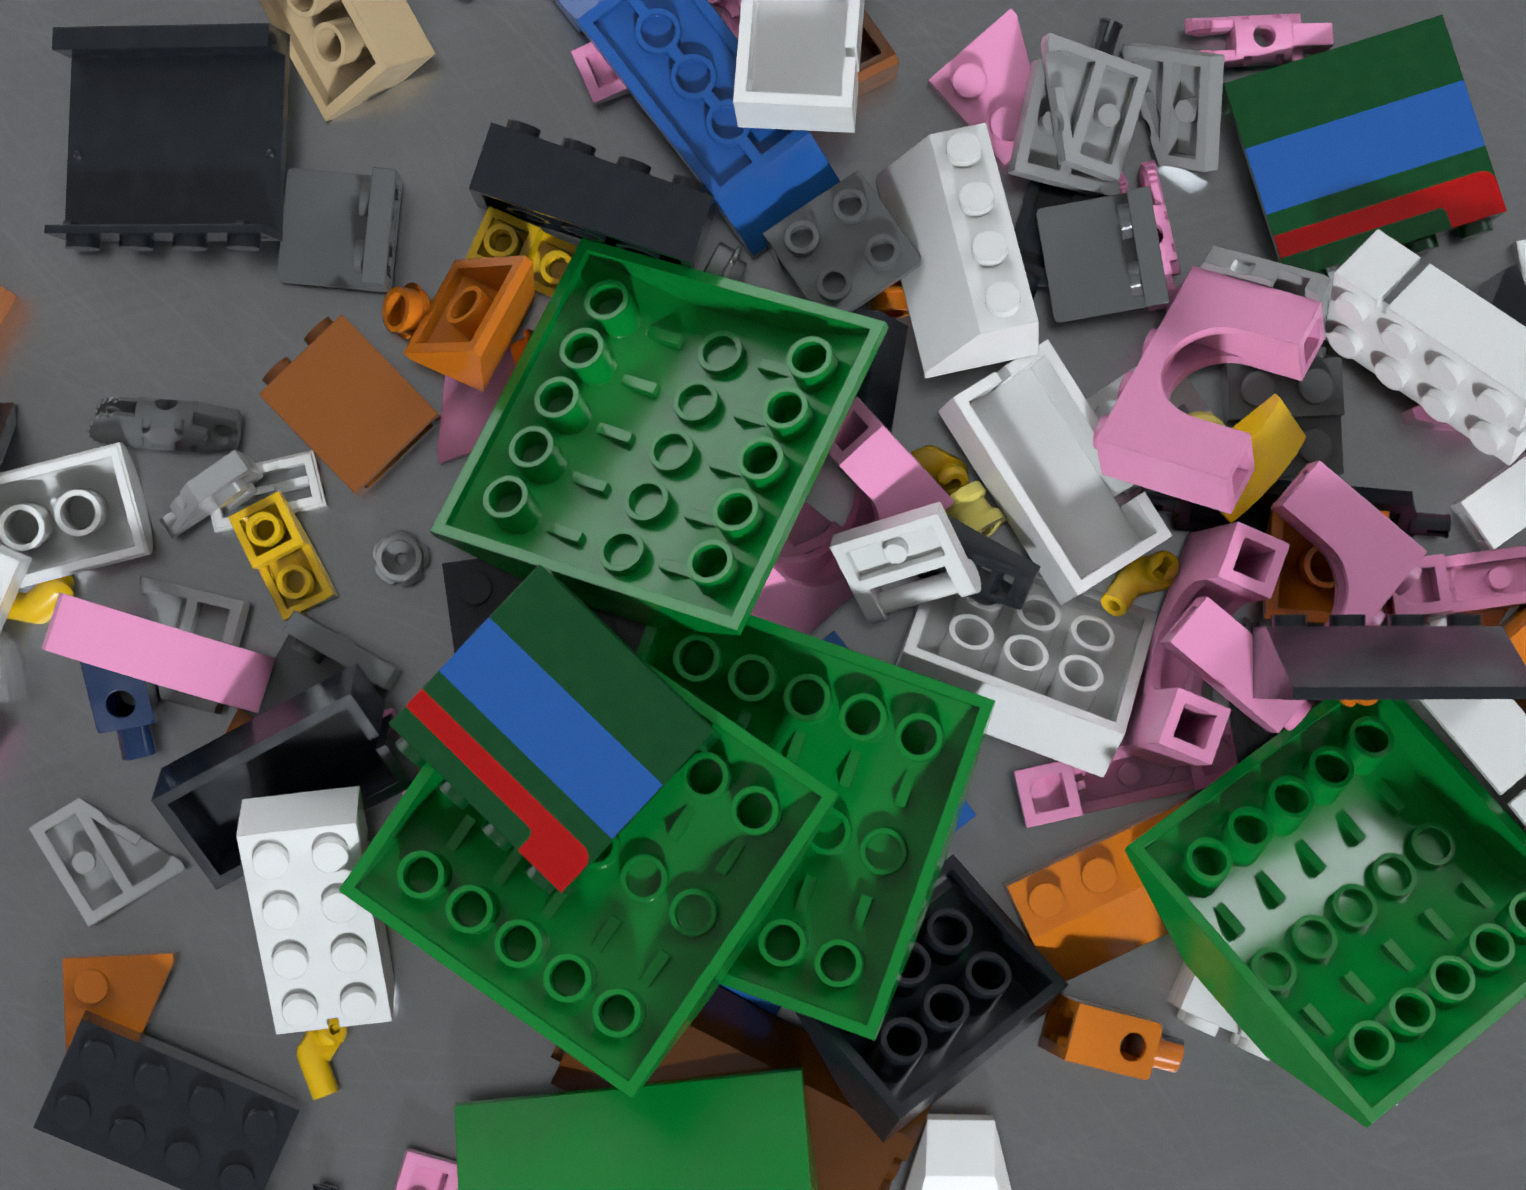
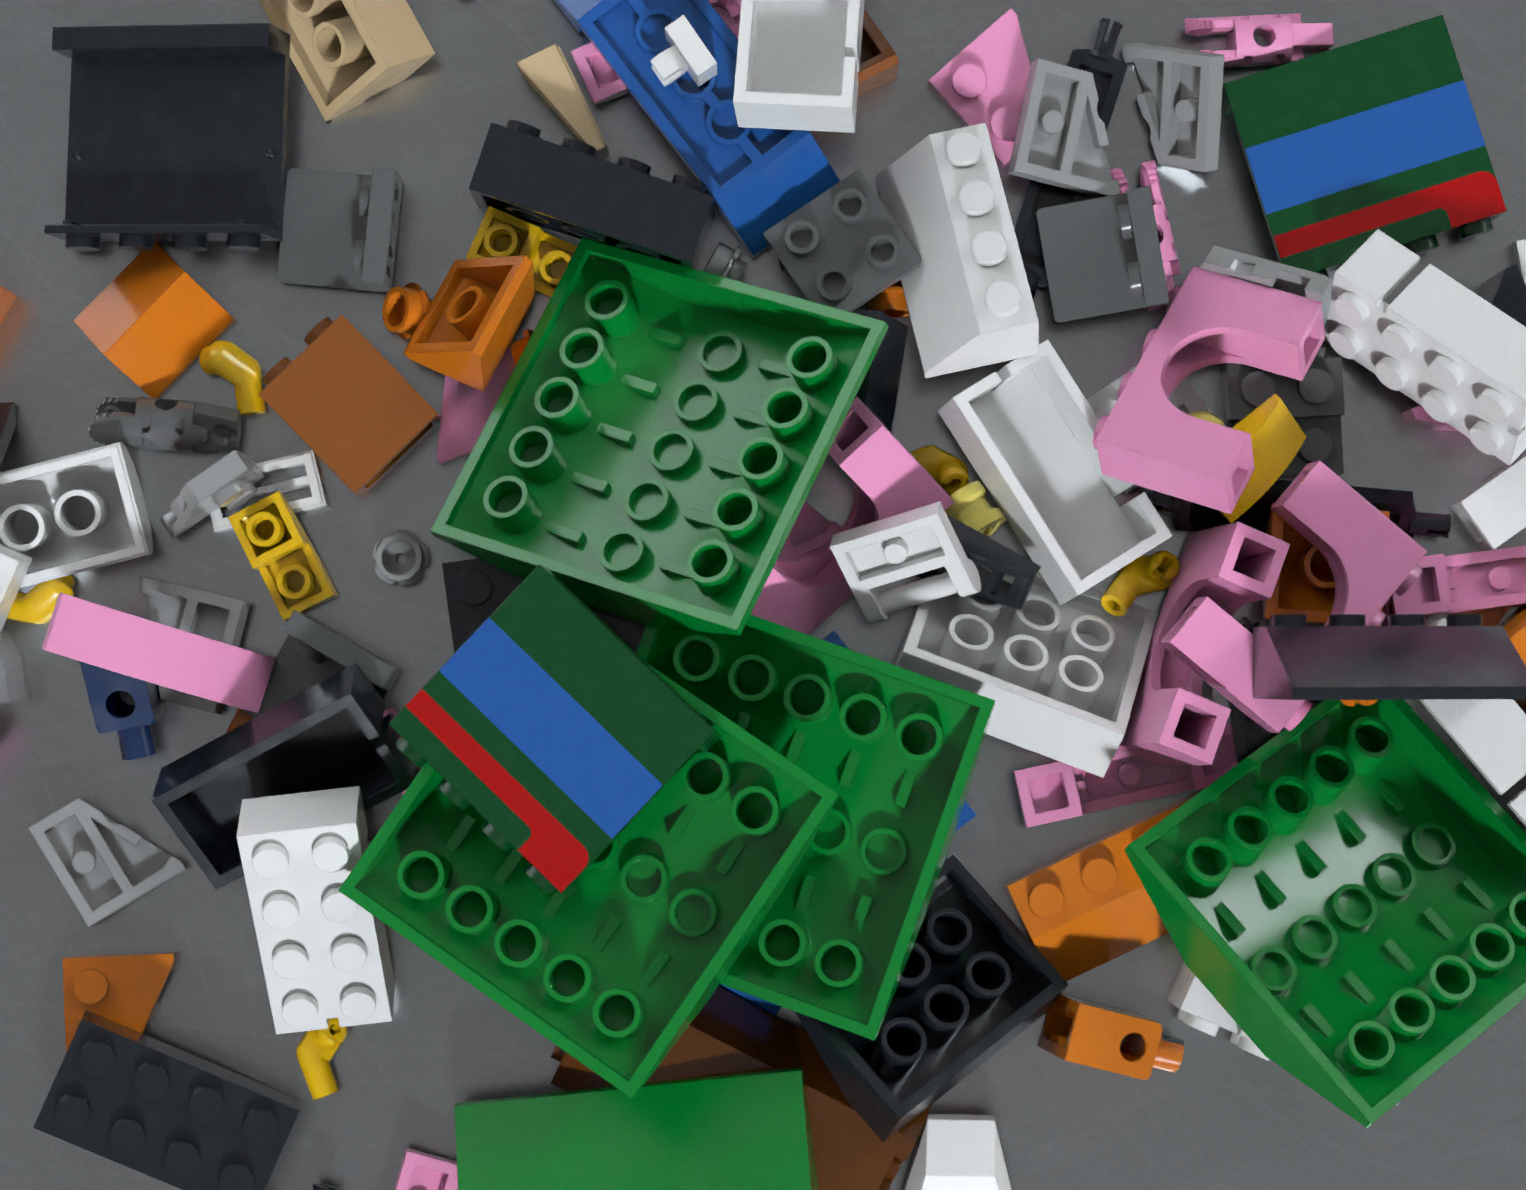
(153, 321): none -> orange slope
(239, 369): none -> yellow arm
(556, 86): none -> tan slope
(684, 55): none -> white tile
(1092, 105): light grey wing -> none

